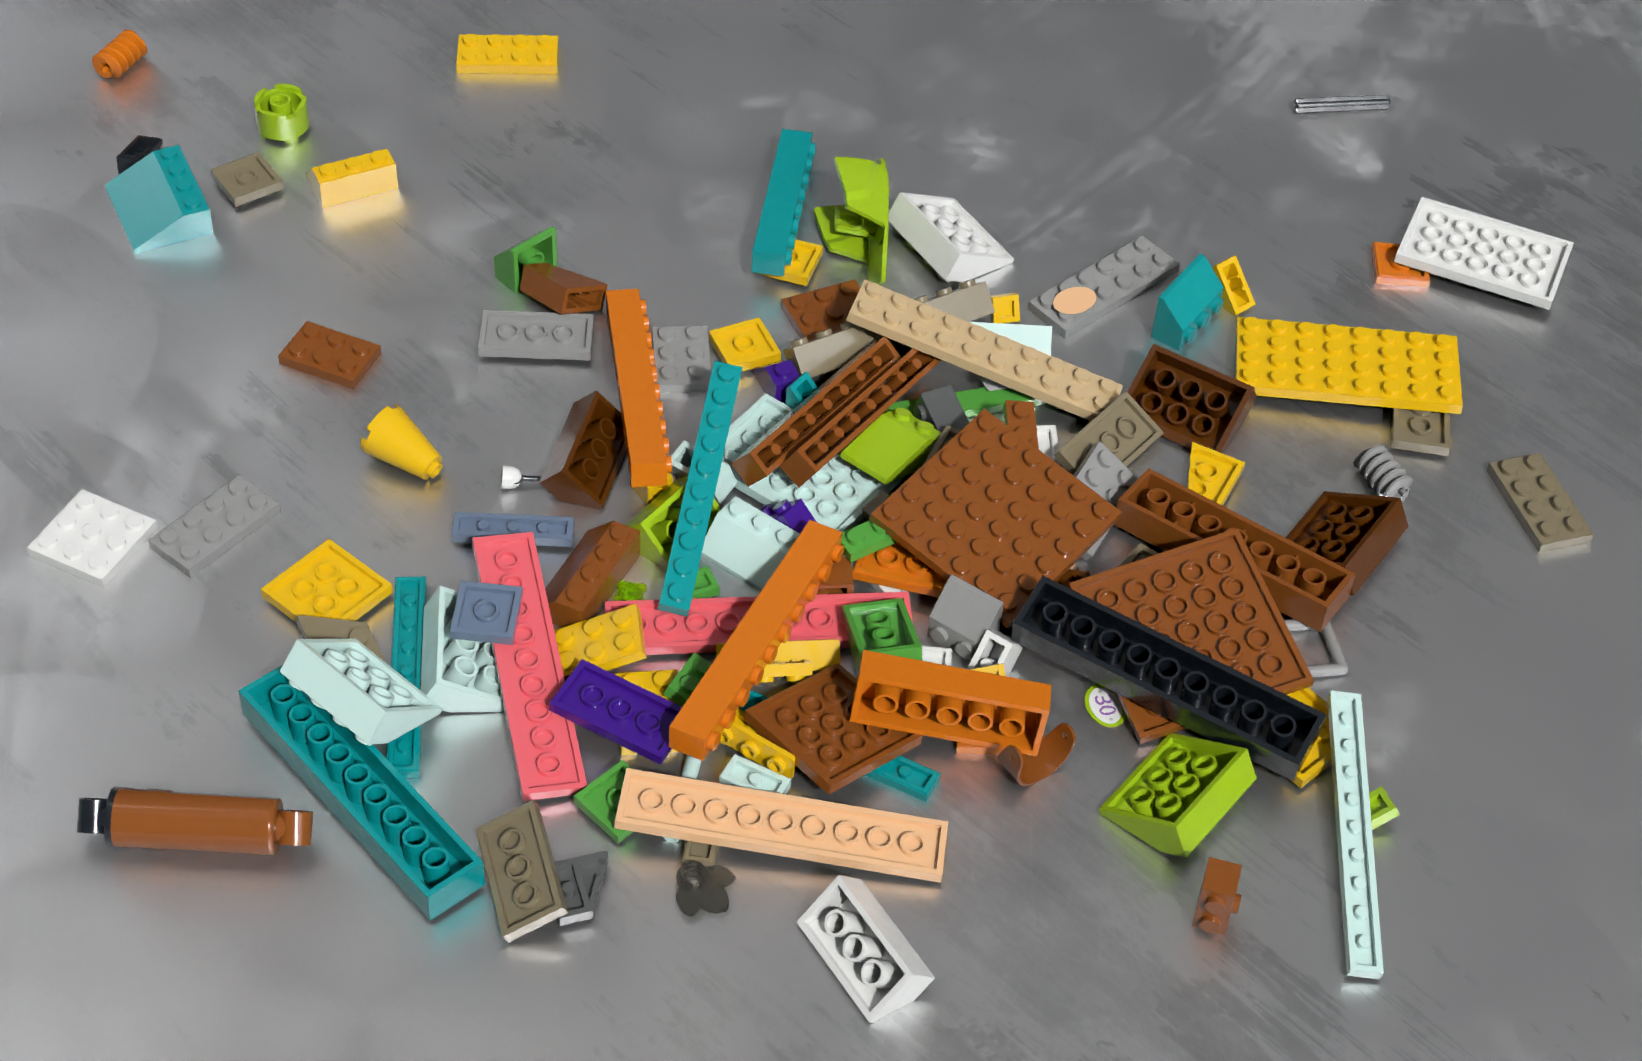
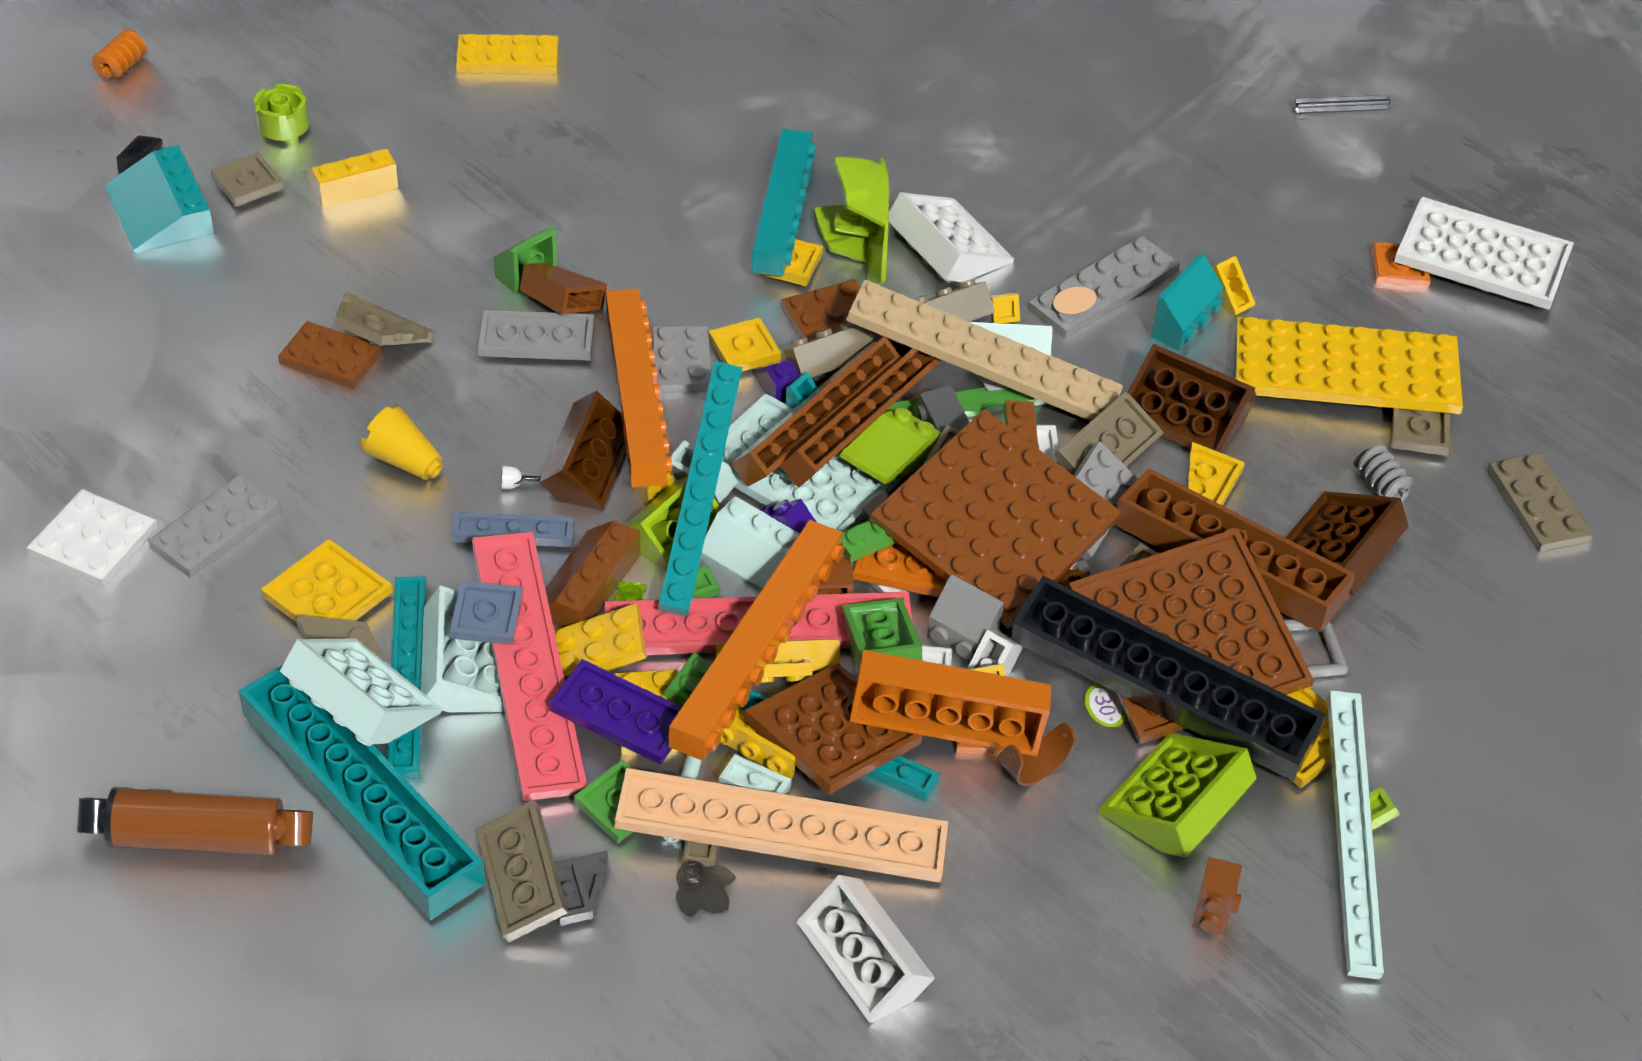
(378, 324): none -> dark tan wing

